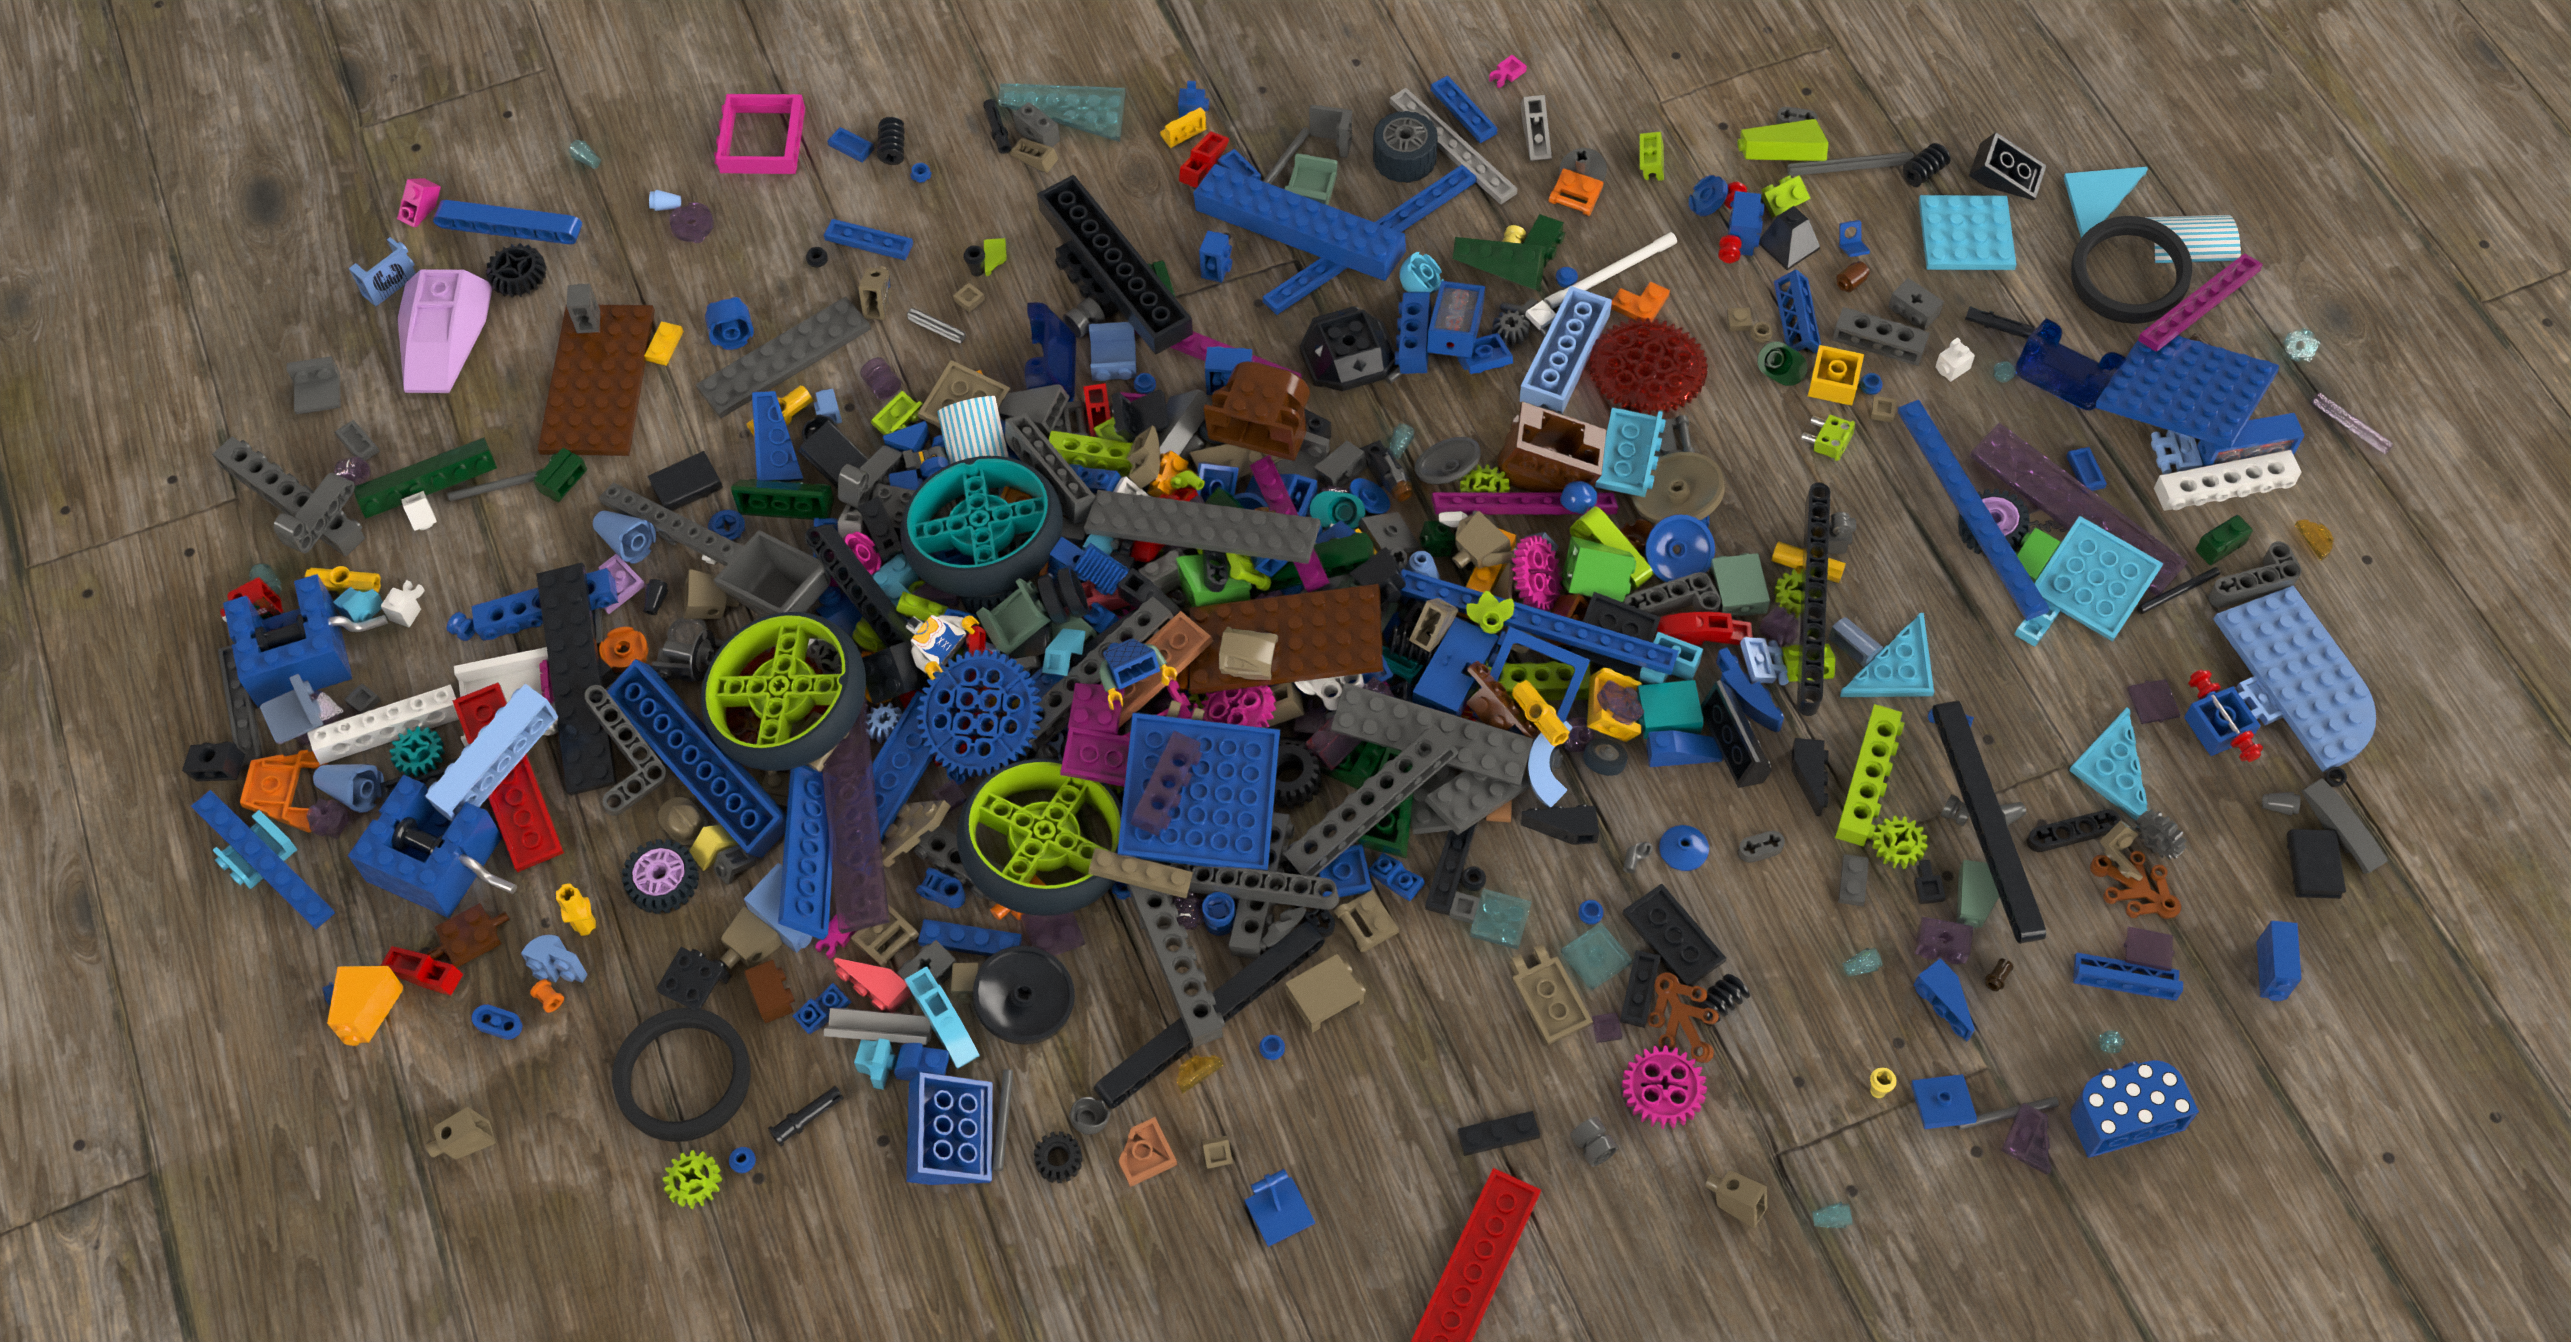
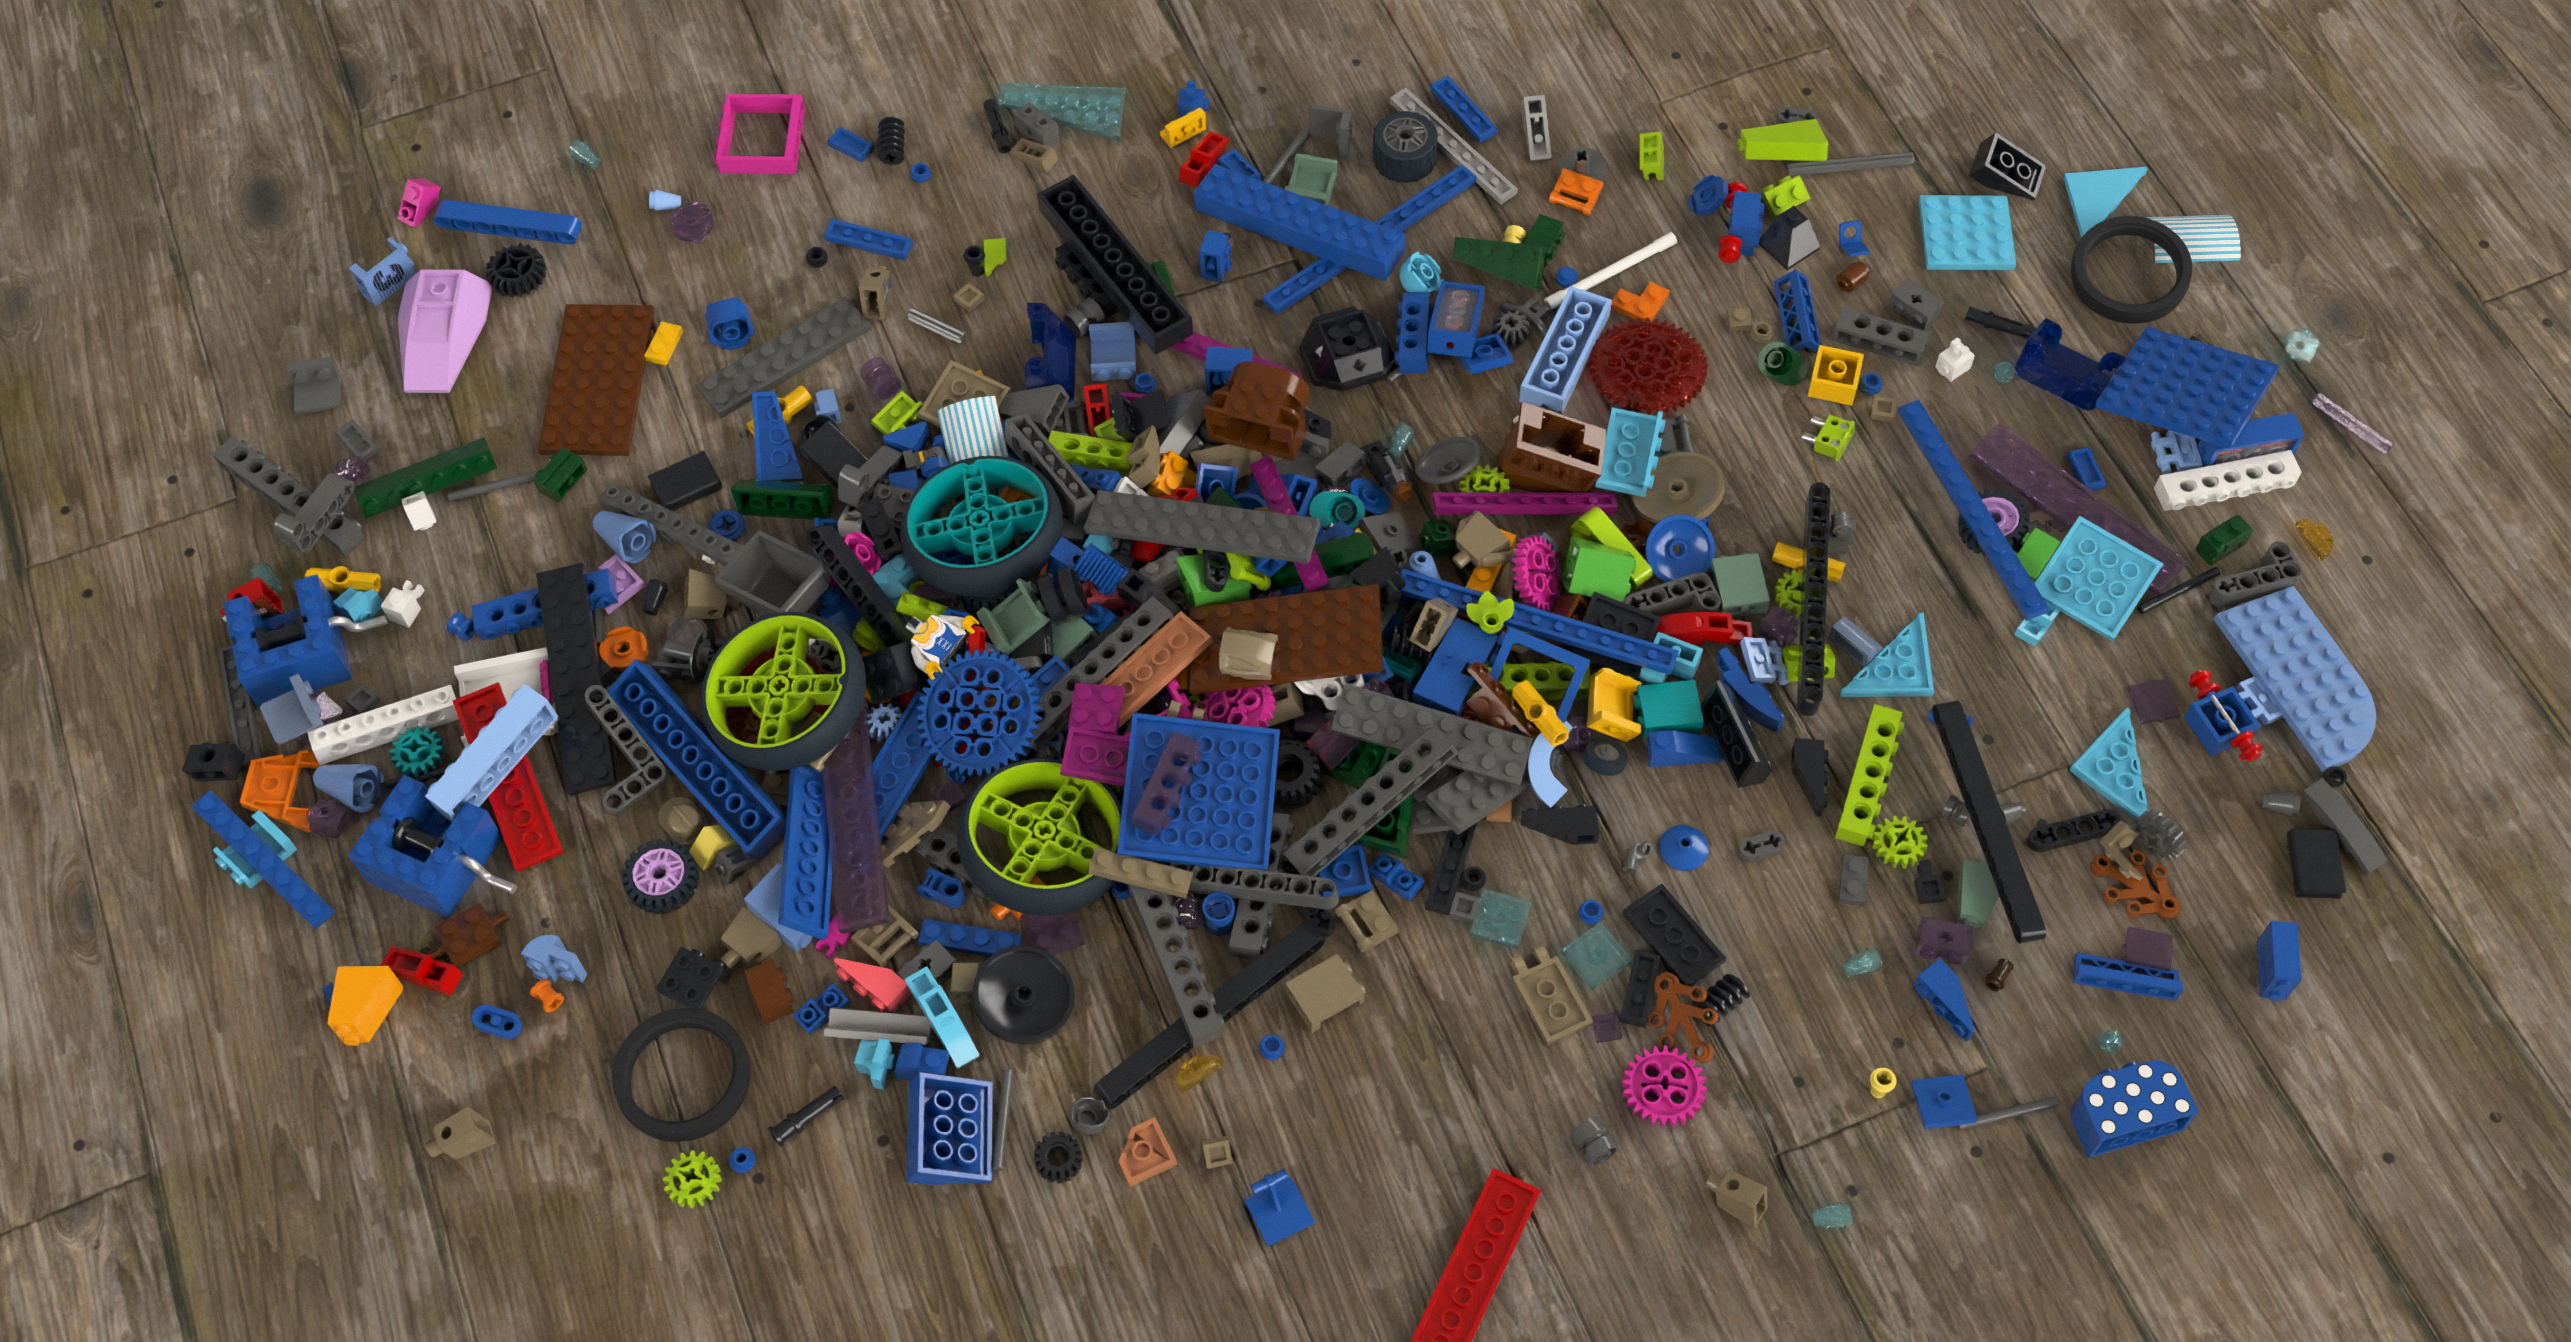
(575, 909): yellow piece -> none
(583, 308): dark grey brick -> none
(1060, 649): medium azure slope -> none
(1130, 663): blue torso -> none
(1186, 479): lime arm -> none
(1284, 926): dark grey slope -> none
(1451, 518): white tile -> none
(1498, 1133): black plate -> none
(1508, 69): dark pink plate -> none
(1540, 315): white tile -> none
(1578, 497): blue hair -> none
(1621, 702): plate -> none
(1926, 164): black piece -> none
(2029, 1139): clear purple wing -> none
(2200, 302): magenta plate -> none

